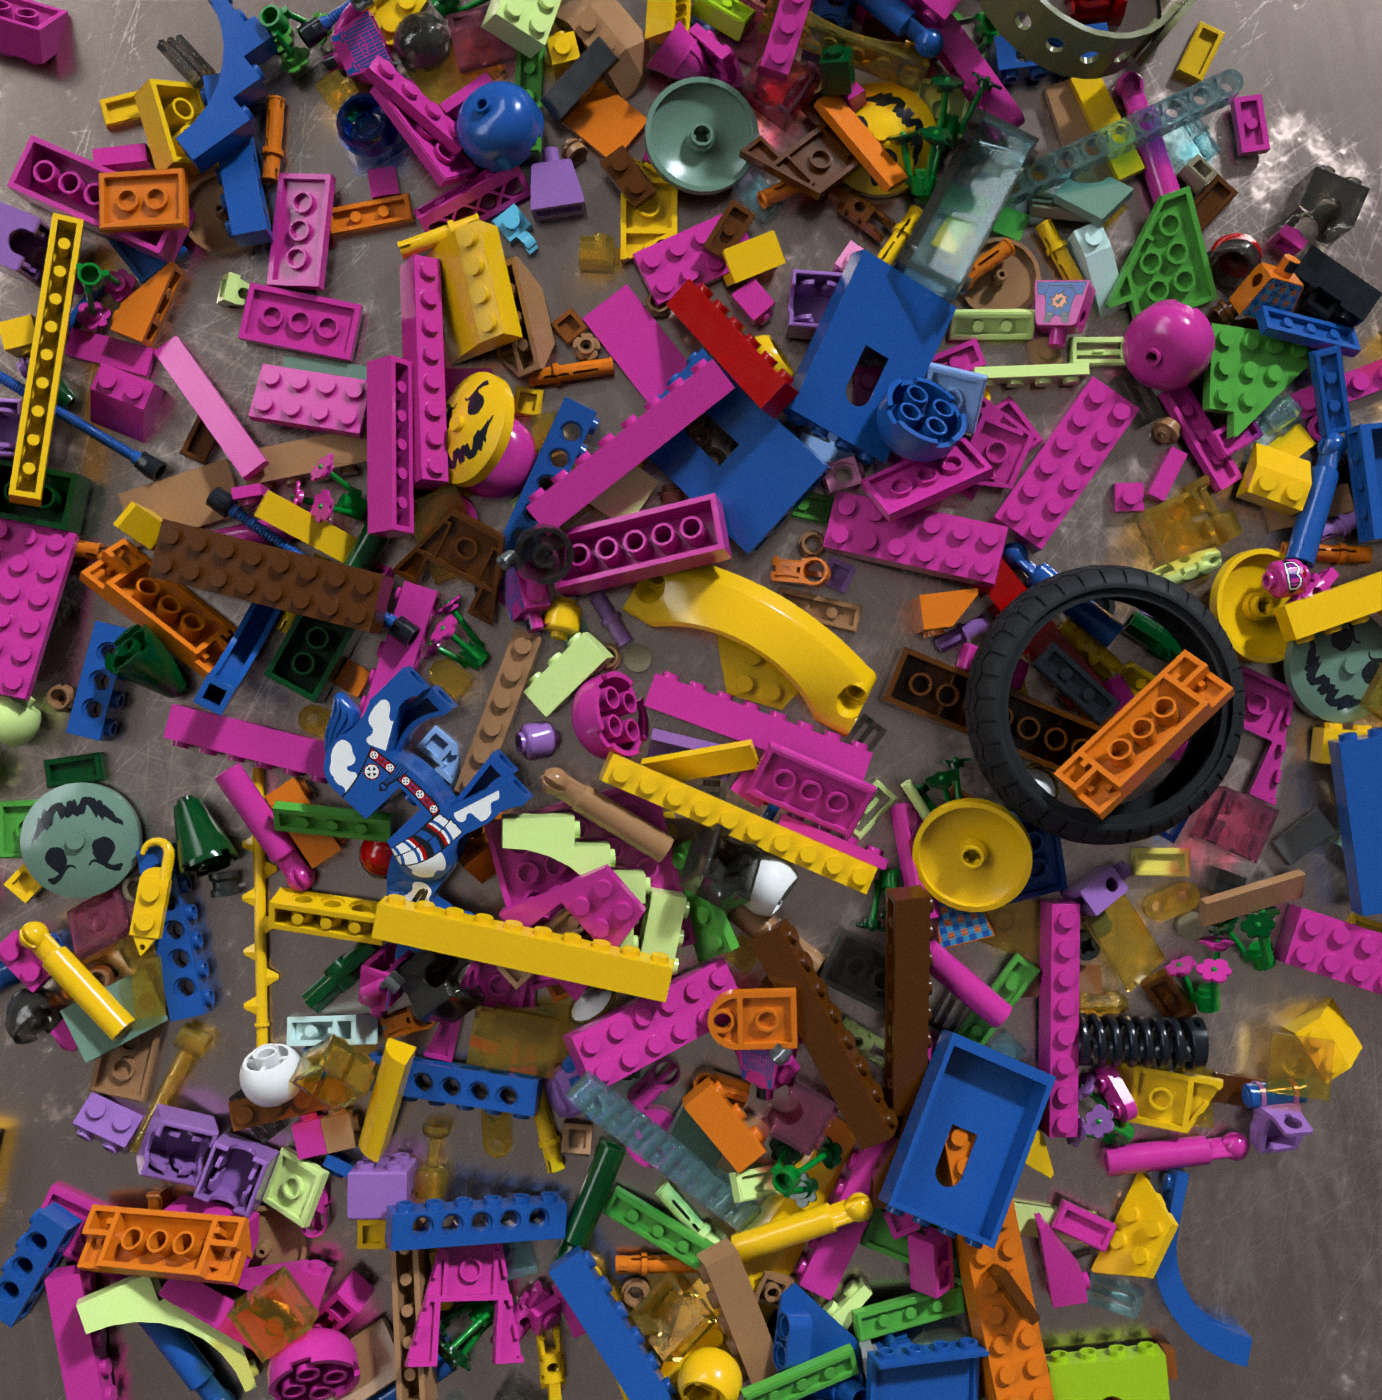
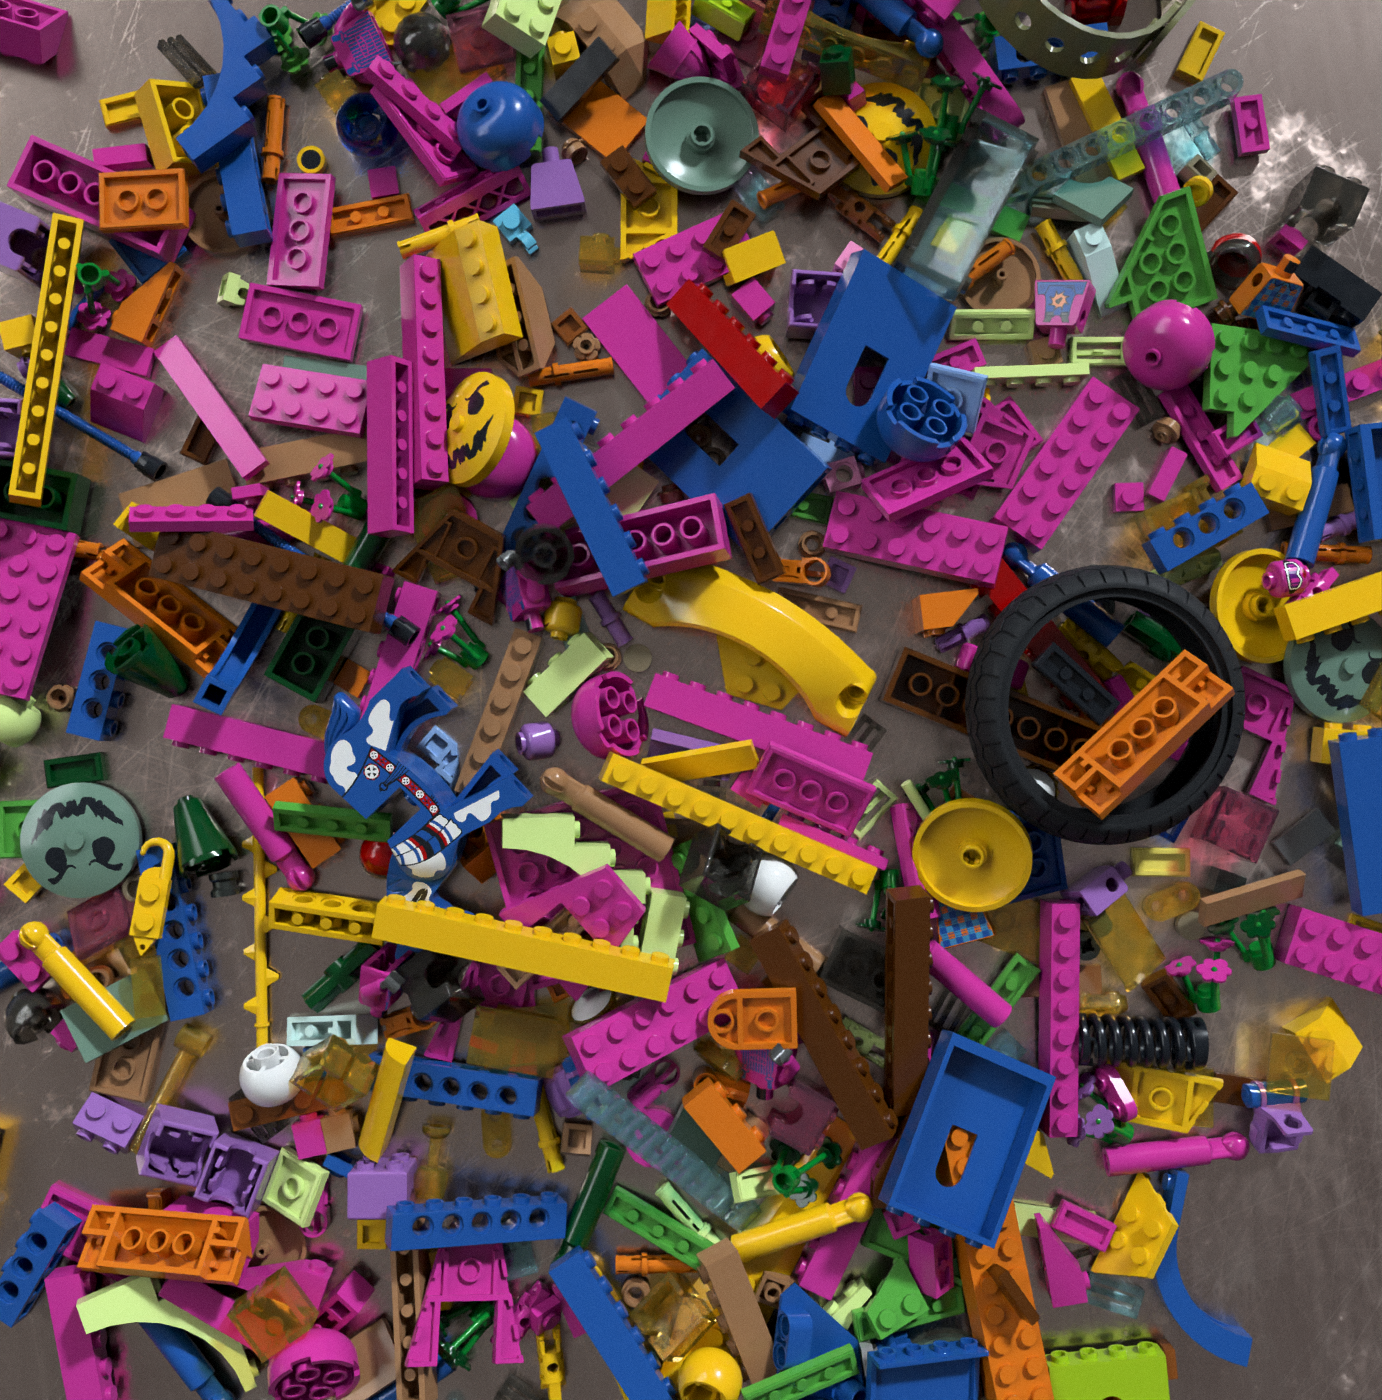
(190, 518): none -> dark pink plate
(312, 160): none -> tile
(591, 507): none -> blue brick
(711, 1055): none -> clear yellow plate
(754, 538): none -> reddish brown tile
(895, 1301): none -> bright green wing
(1201, 189): none -> yellow tile
(1246, 508): none -> blue brick

